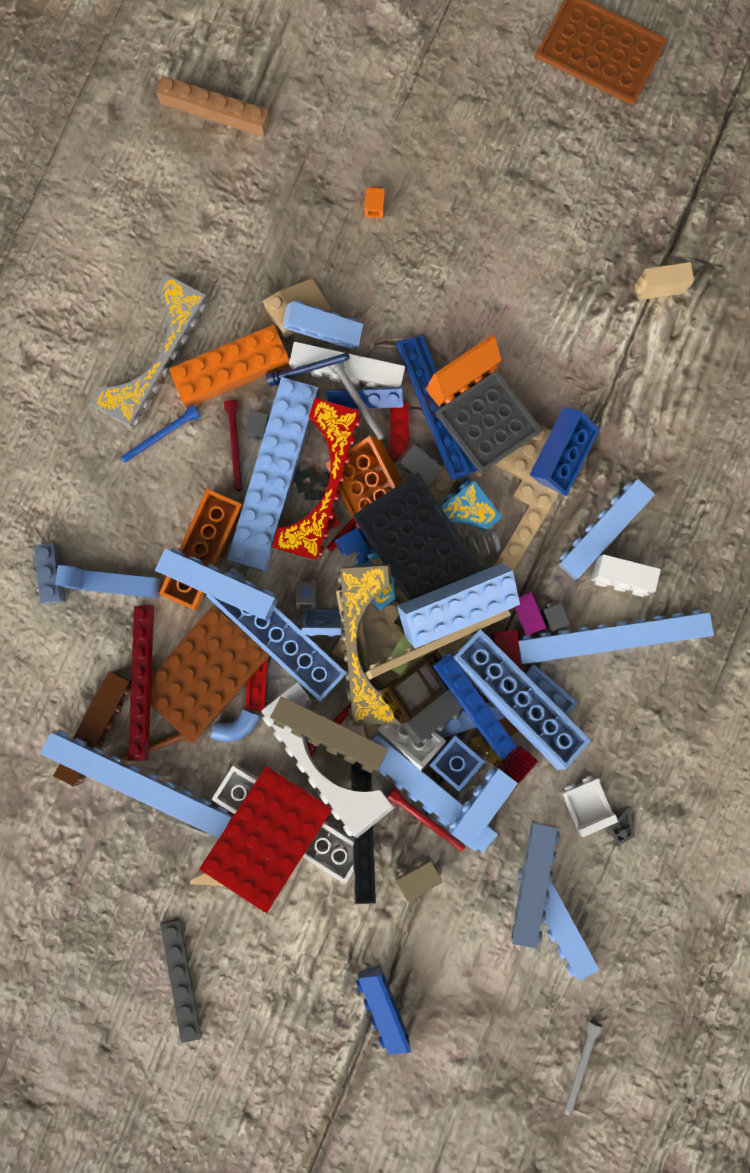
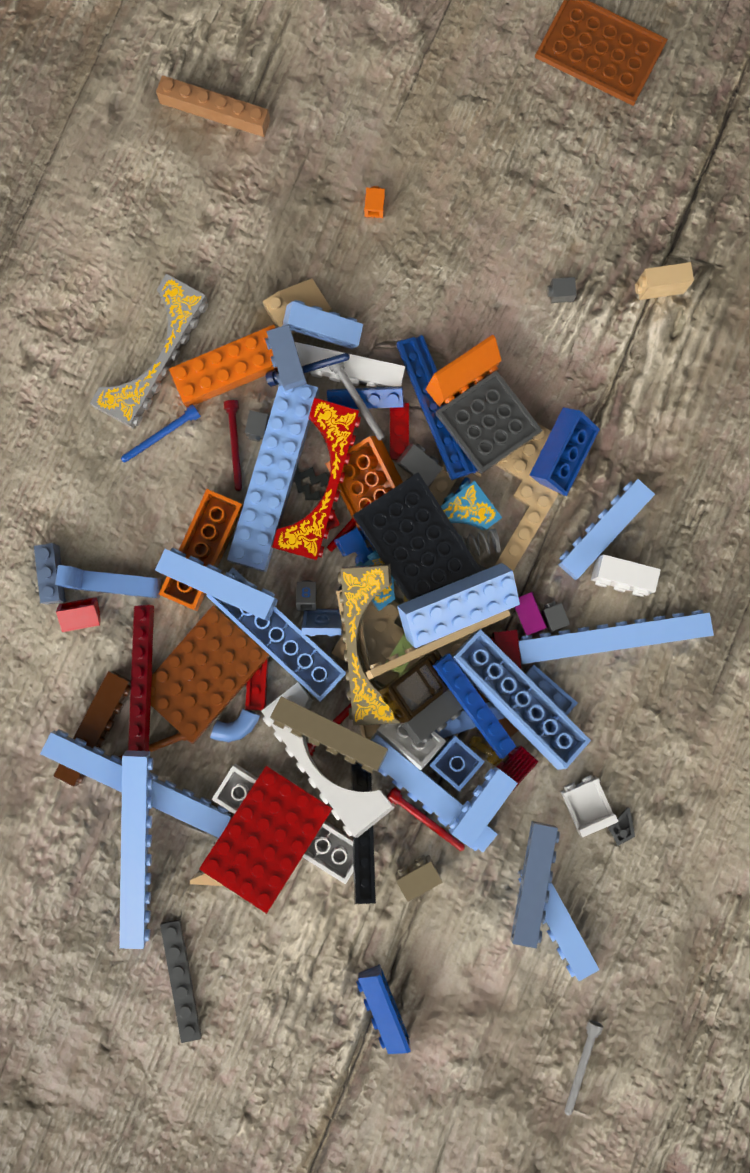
(78, 614): none -> brick
(134, 849): none -> light blue brick
(285, 357): none -> sand blue brick
(562, 290): none -> dark grey brick

